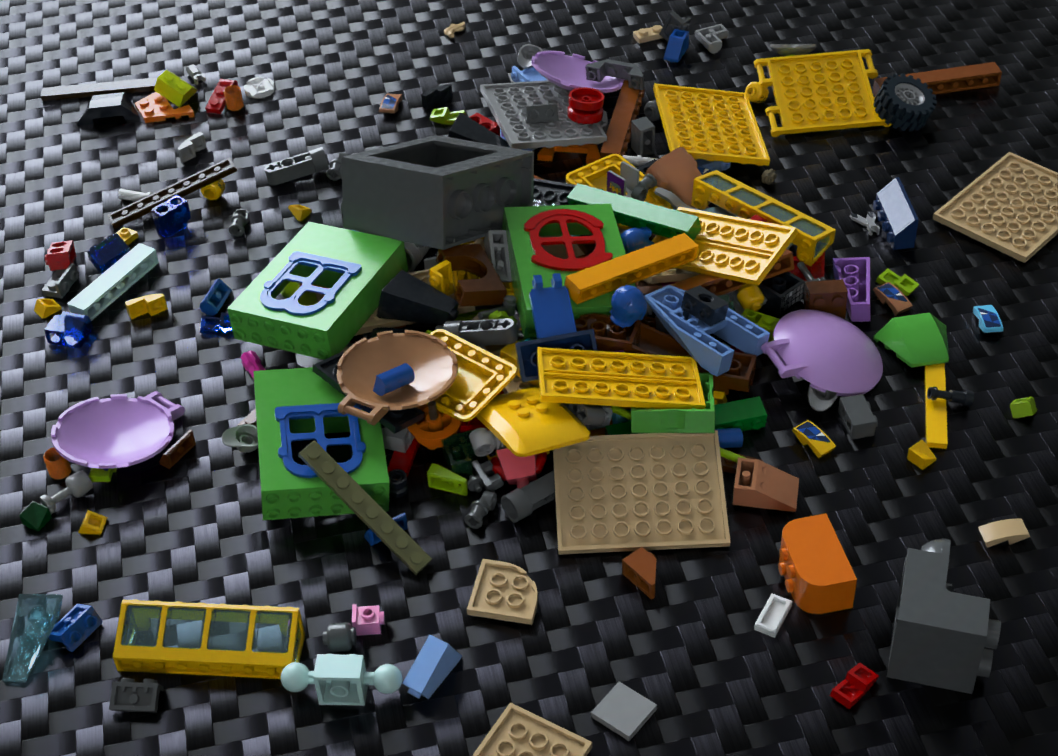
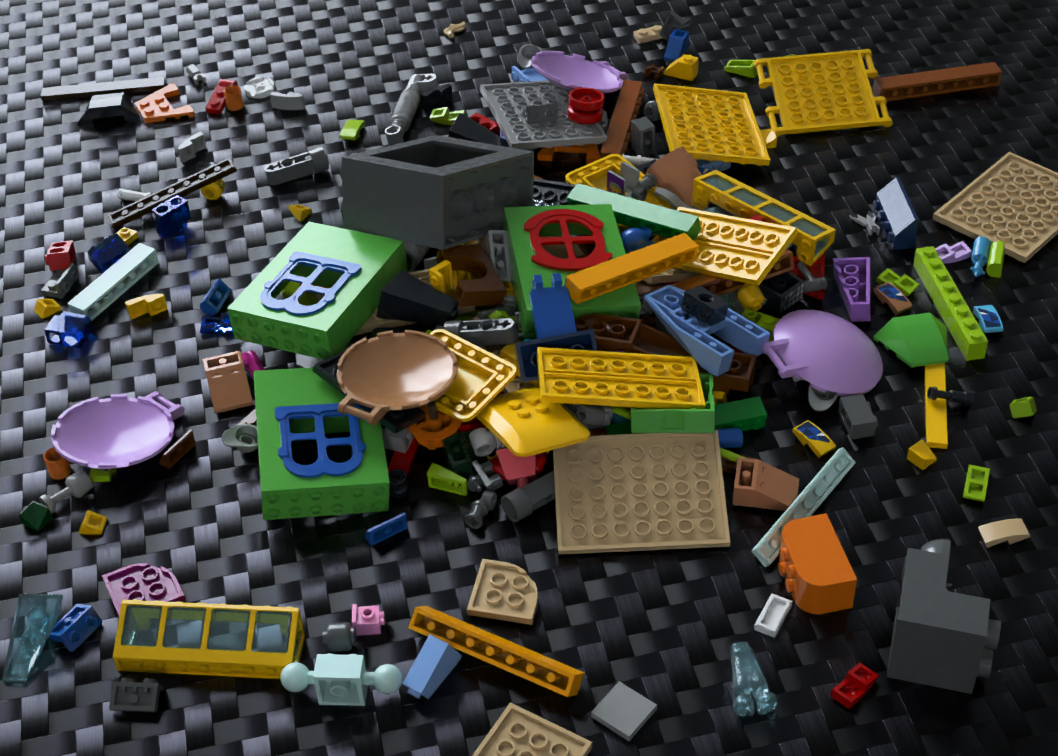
(143, 584): none -> plate
(174, 88): neon yellow slope -> none
(227, 381): none -> nougat slope
(239, 220): dark grey connector -> none
(291, 101): none -> light grey slope
(335, 164): dark grey connector -> none
(352, 129): none -> lime slope
(365, 507): olive plate -> none
(390, 103): slope -> none
(393, 379): blue brick -> none
(407, 106): none -> light grey piece
(497, 651): none -> light orange brick
(598, 70): dark grey slope -> none
(627, 306): blue hair -> none
(641, 570): dark orange slope -> none
(650, 69): none -> reddish brown piece
(684, 68): none -> yellow slope
(711, 36): light grey brick -> none
(741, 67): none -> lime slope
(749, 681): none -> clear light blue piece
(756, 92): yellow head -> none
(768, 176): dark tan plate -> none
(769, 138): none -> yellow slope
(796, 49): light grey dish -> none
(805, 504): none -> light aqua tile
(826, 296): reddish brown piece -> none
(905, 102): black wheel -> none
(950, 304): none -> lime brick
(953, 253): none -> lavender slope
(976, 483): none -> lime slope
(980, 255): none -> dark azure wheel
(995, 259): none -> lime brick

